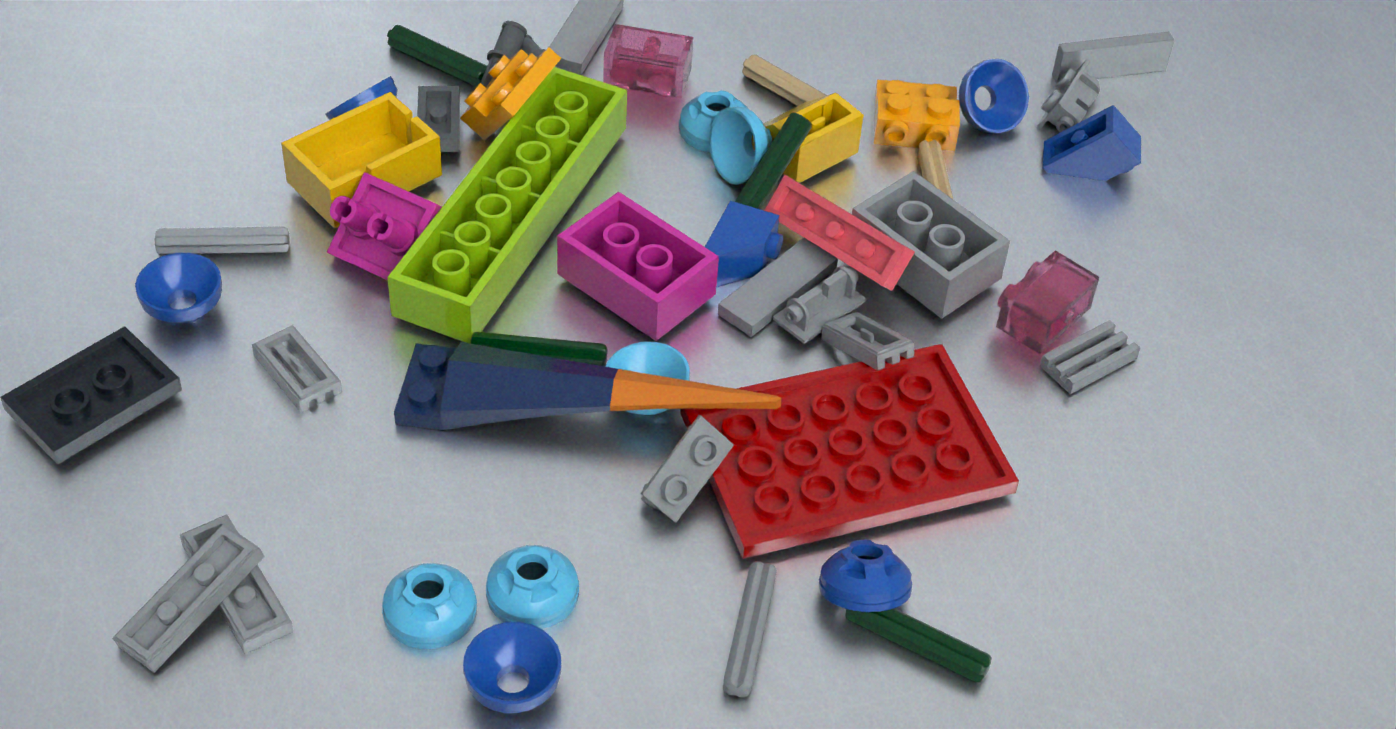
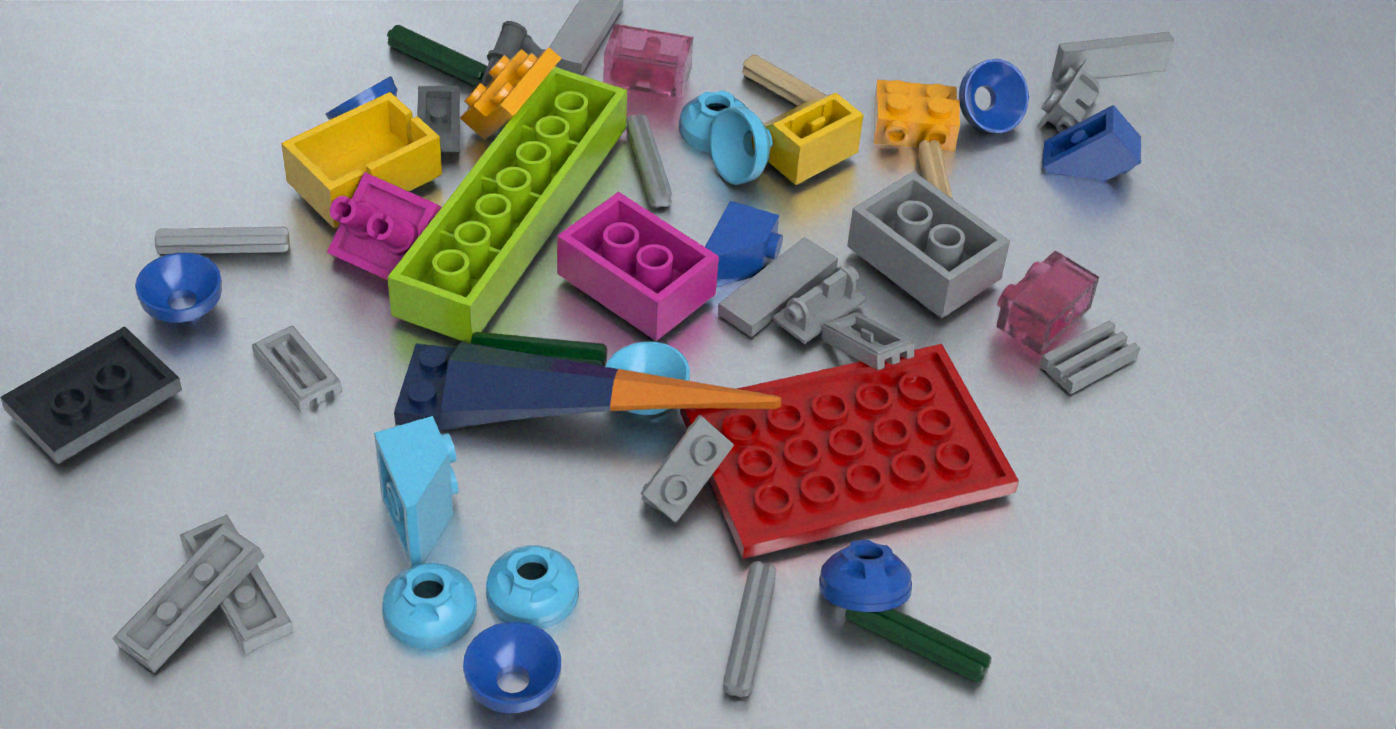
(417, 483): none -> medium azure slope
(648, 161): none -> light grey axle
(775, 161): dark green axle -> none
(840, 233): coral plate -> none

